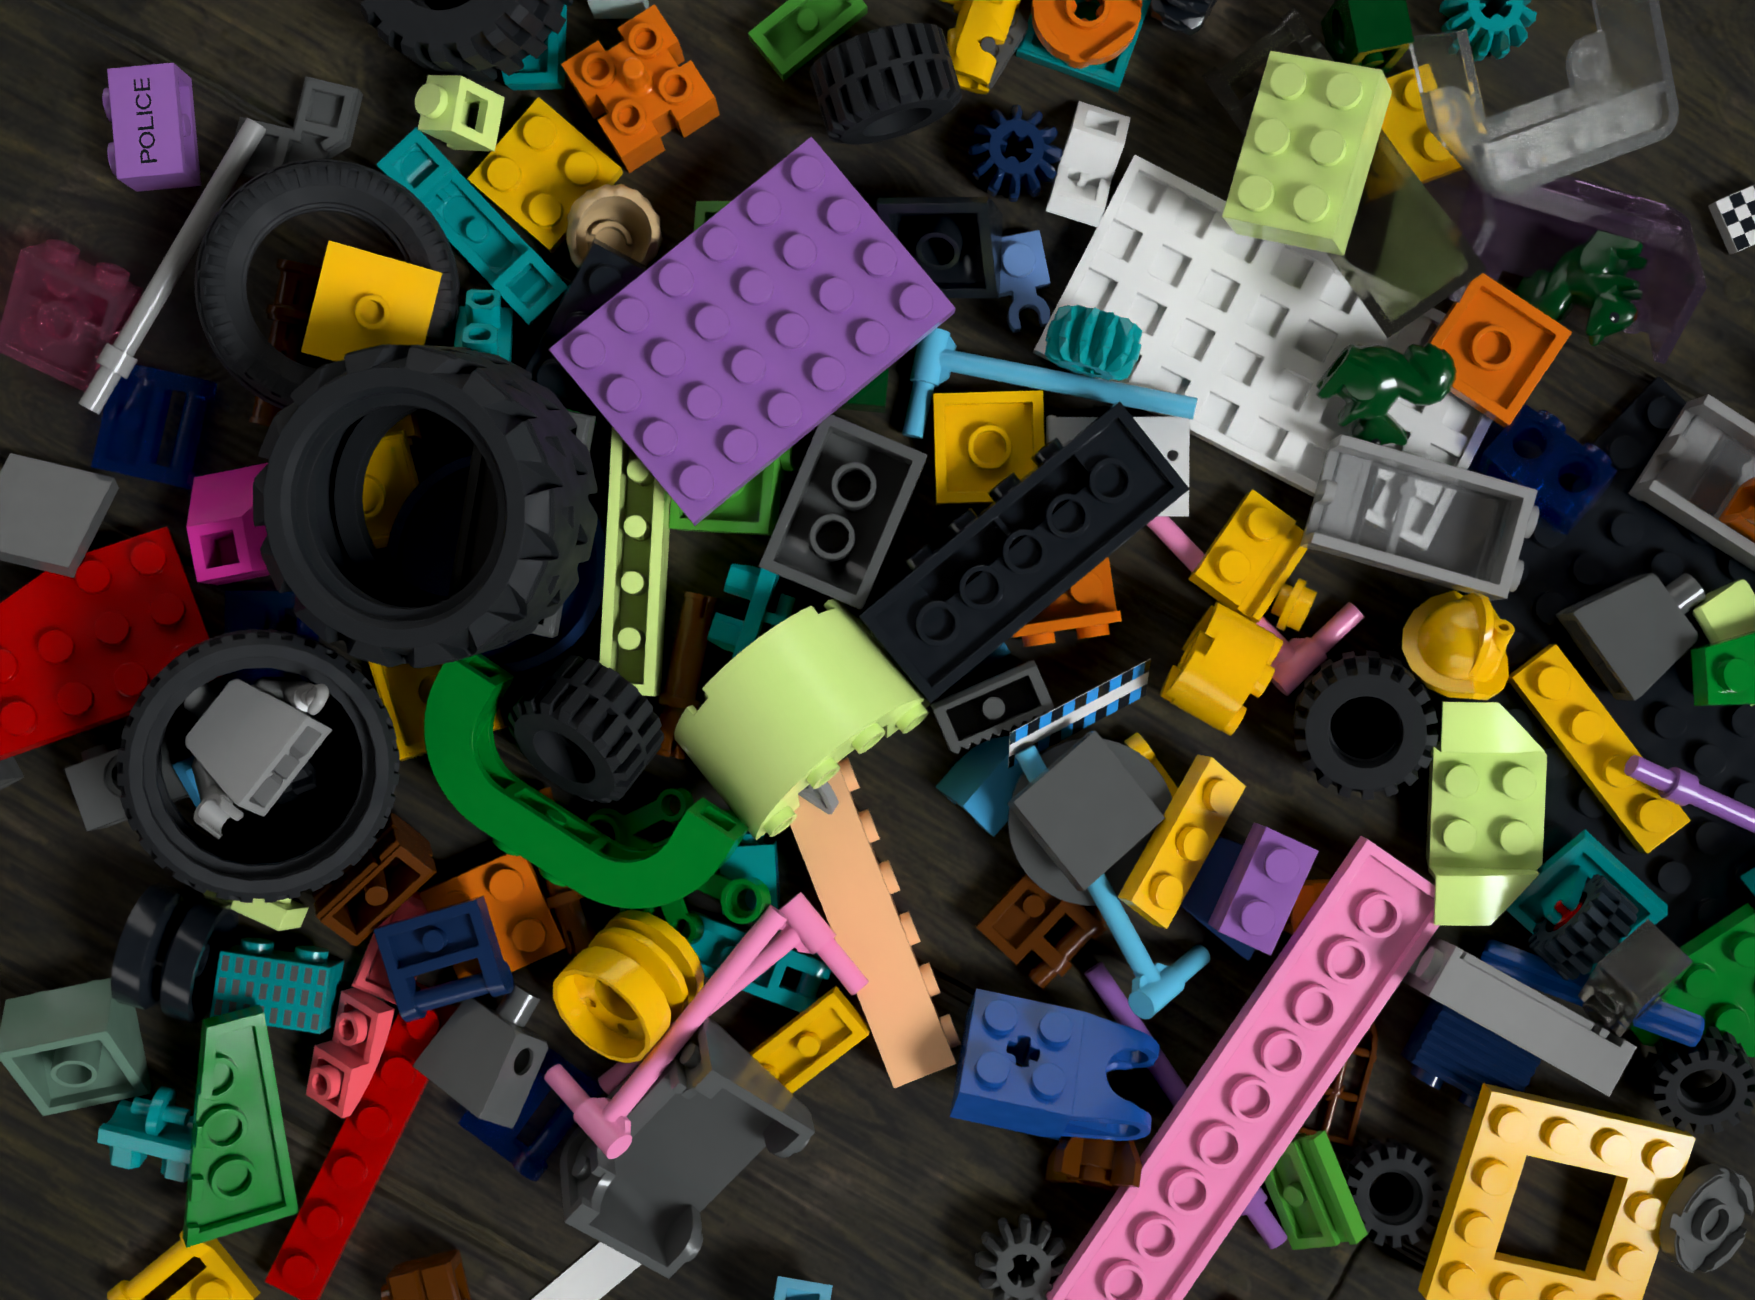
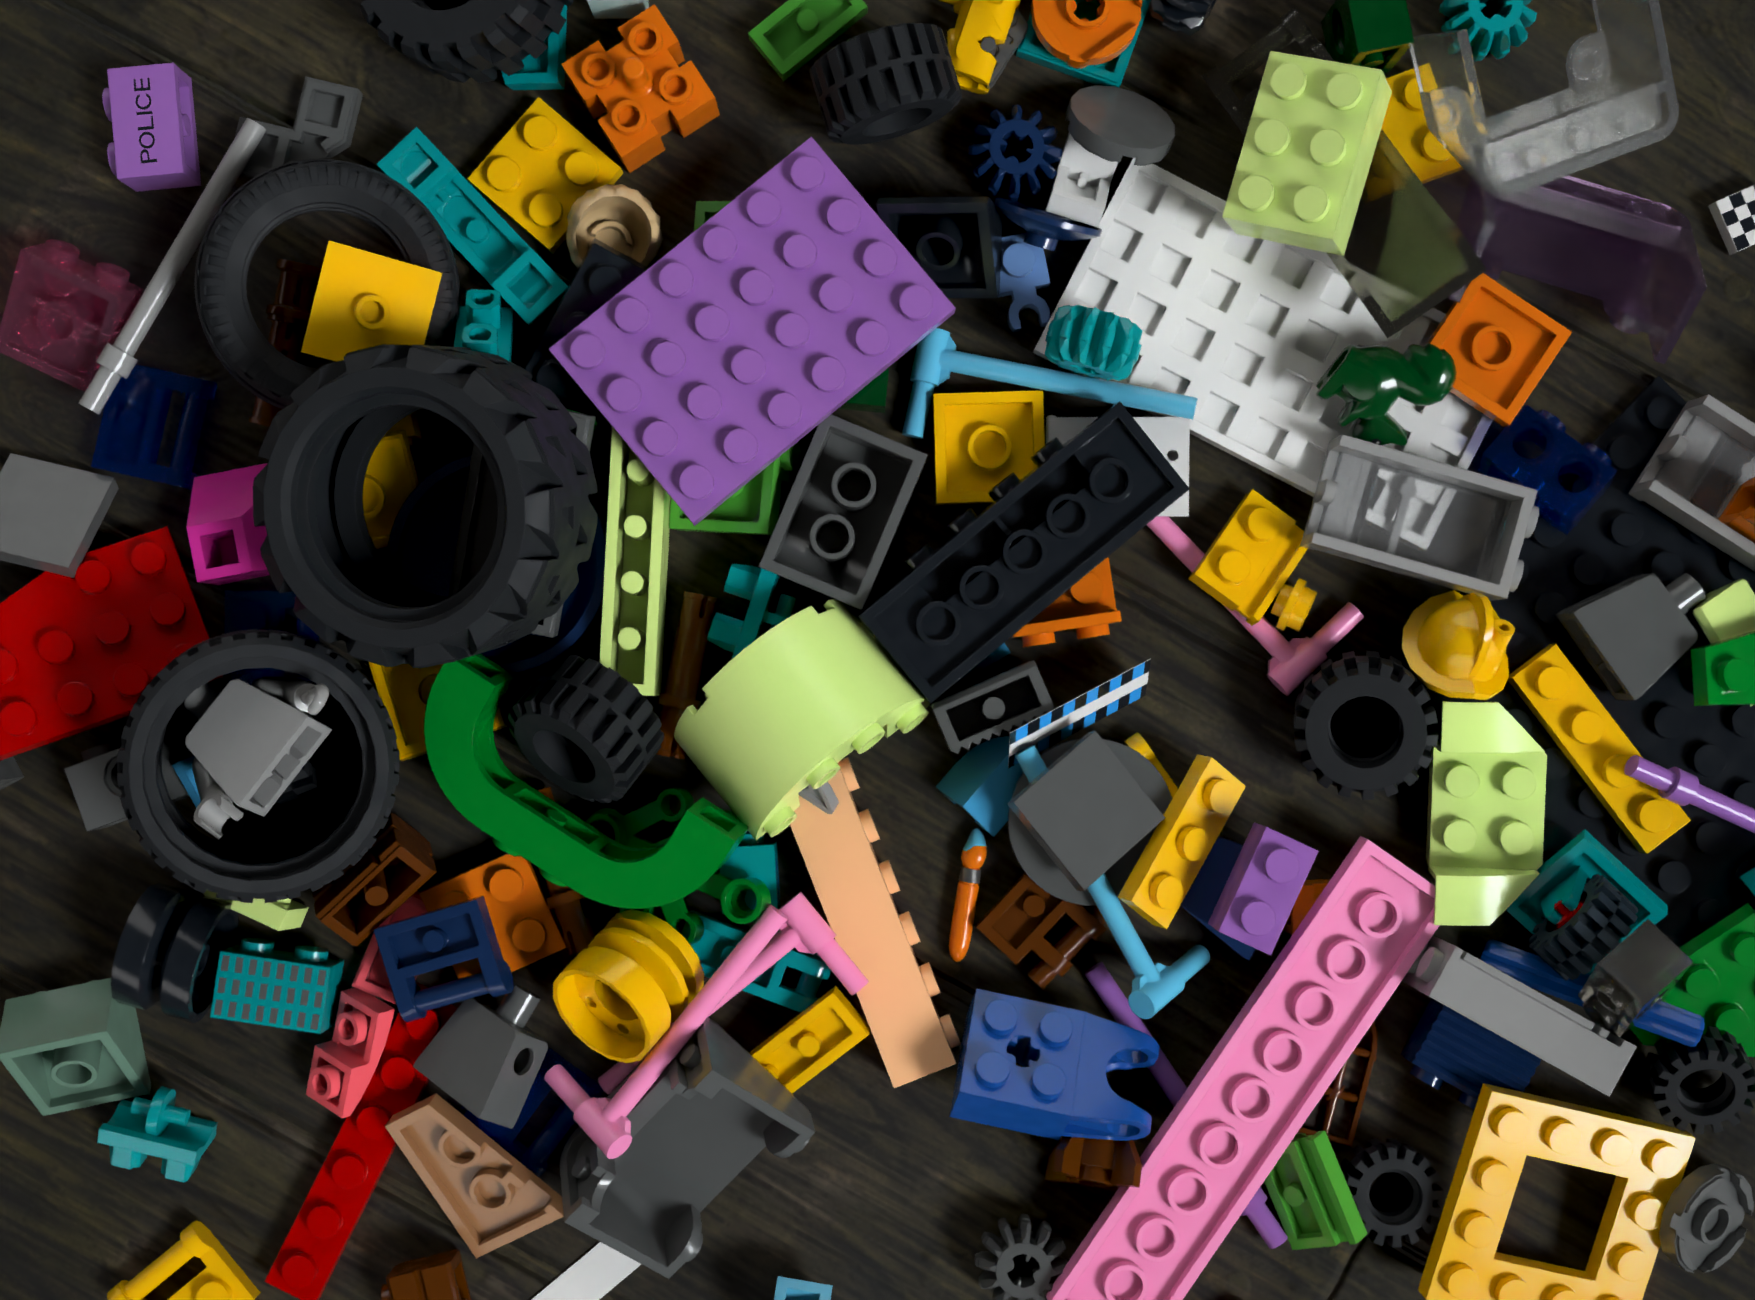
(238, 1133): green wing -> none
(445, 112): yellowish green brick -> none
(472, 1177): none -> medium nougat wing
(972, 858): none -> orange piece
(1043, 227): none -> dark blue dish
(1119, 124): none -> dark grey tile
(1221, 667): yellow brick -> none
(1591, 278): dark green animal -> none

